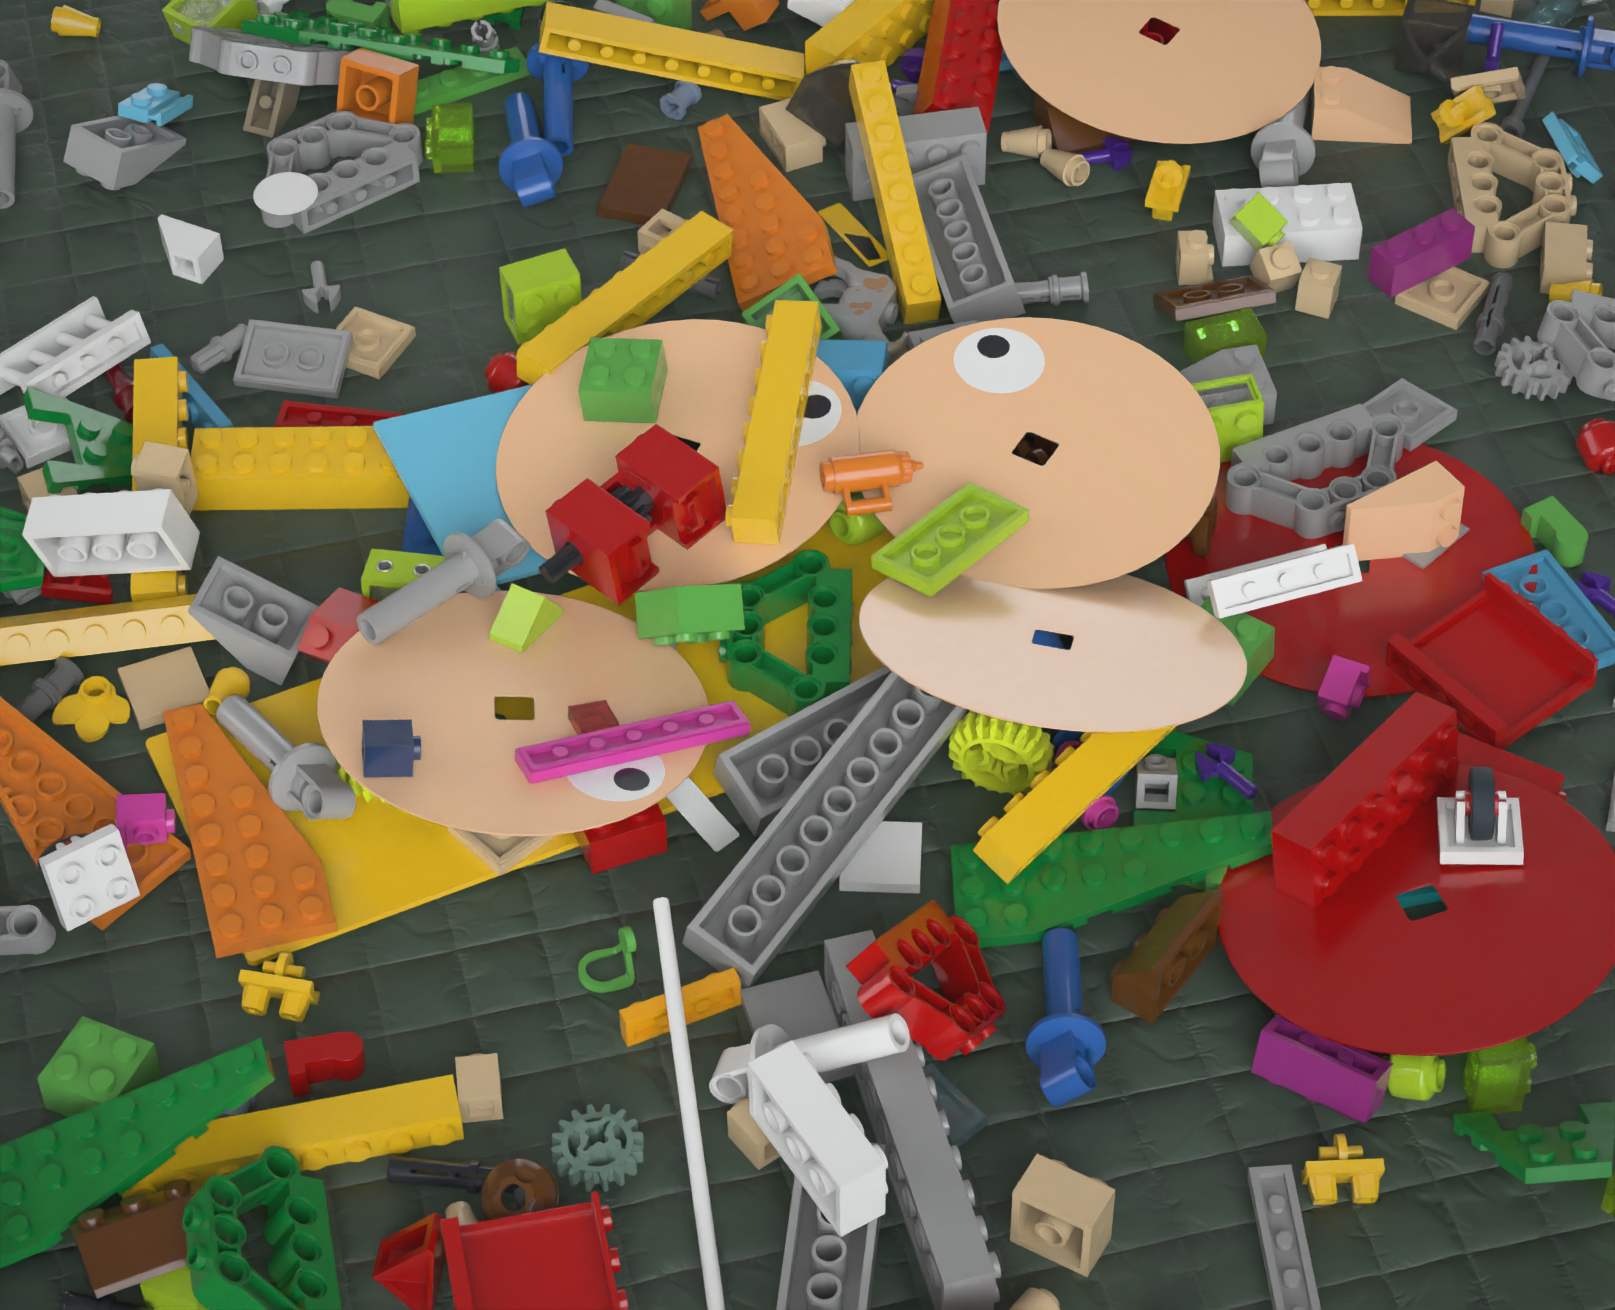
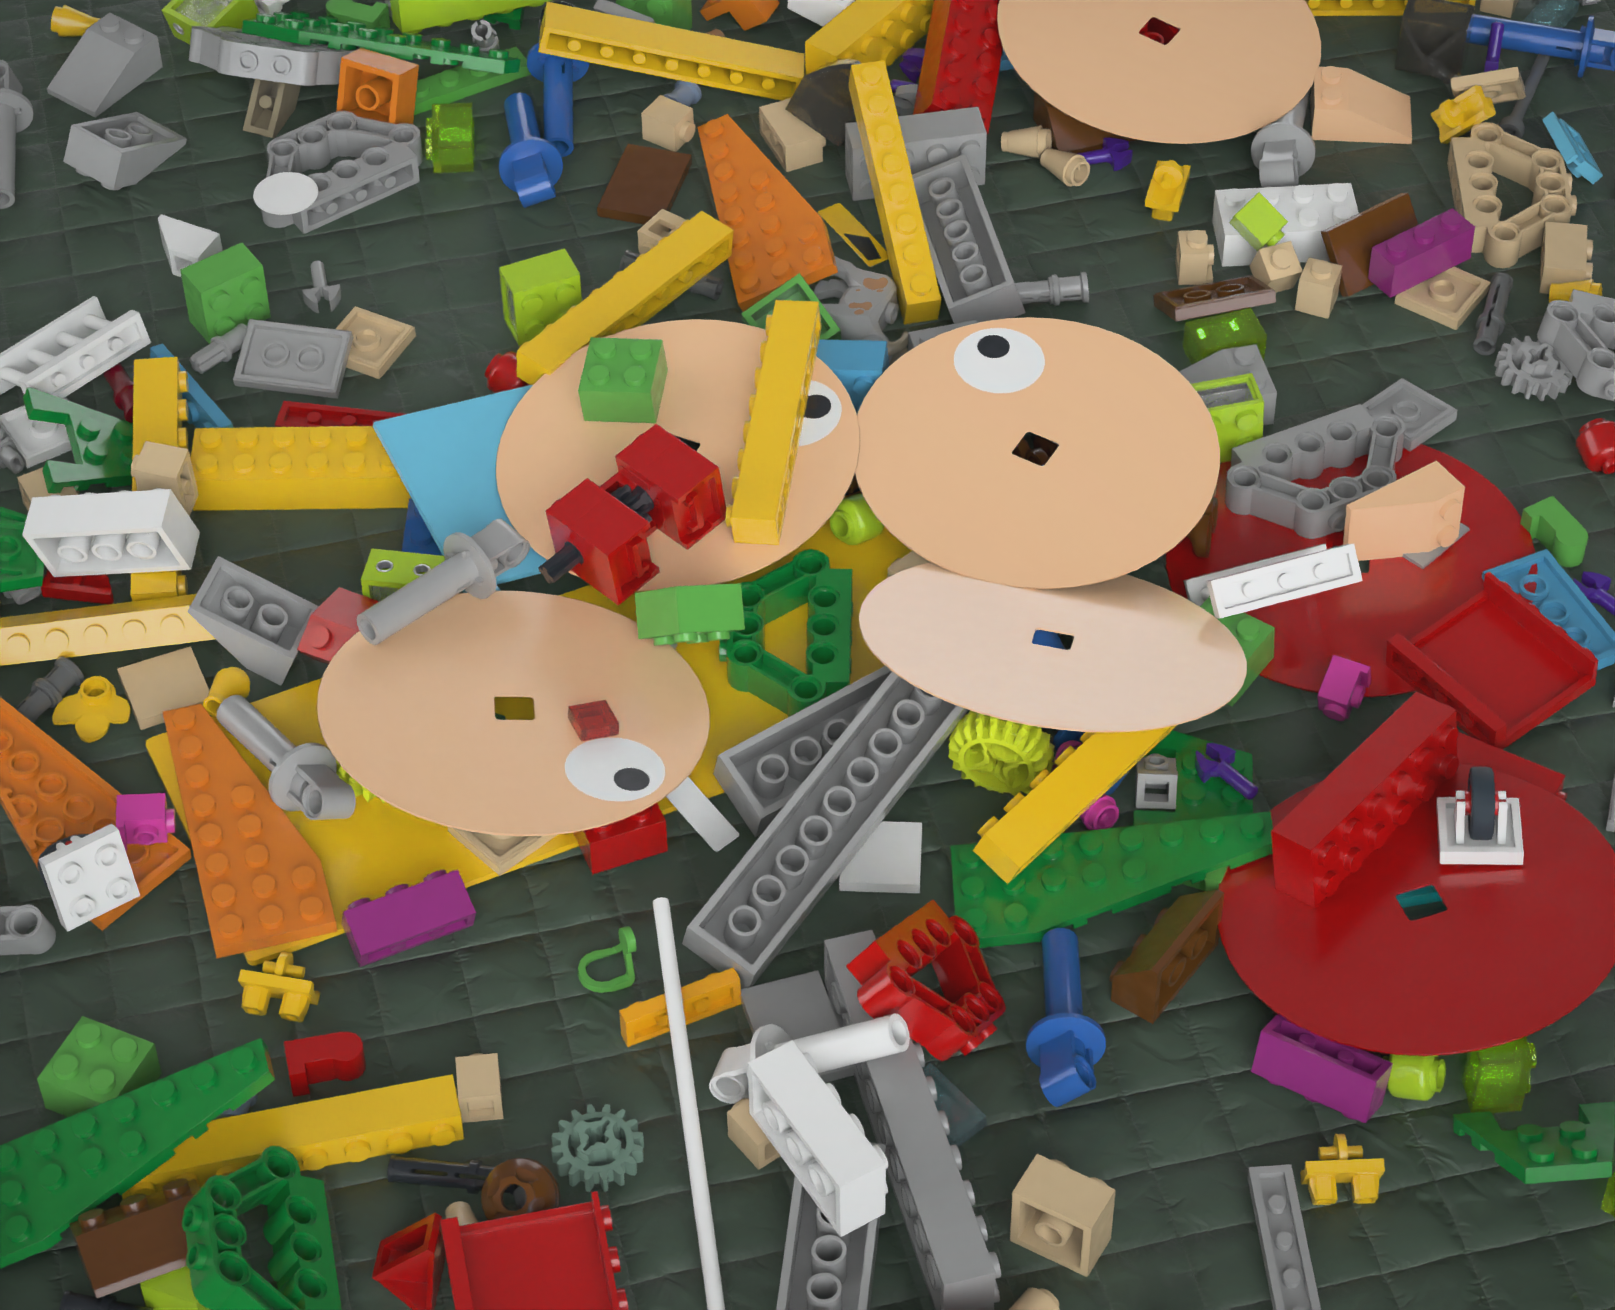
(106, 65): none -> light grey slope
(155, 104): medium azure plate -> none
(225, 291): none -> bright green brick
(389, 748): dark blue brick -> none
(408, 916): none -> magenta brick
(523, 618): lime slope -> none
(631, 741): dark pink tile -> none
(668, 123): none -> tan brick
(865, 473): orange piece -> none
(950, 539): lime plate -> none
(1352, 239): none -> reddish brown tile

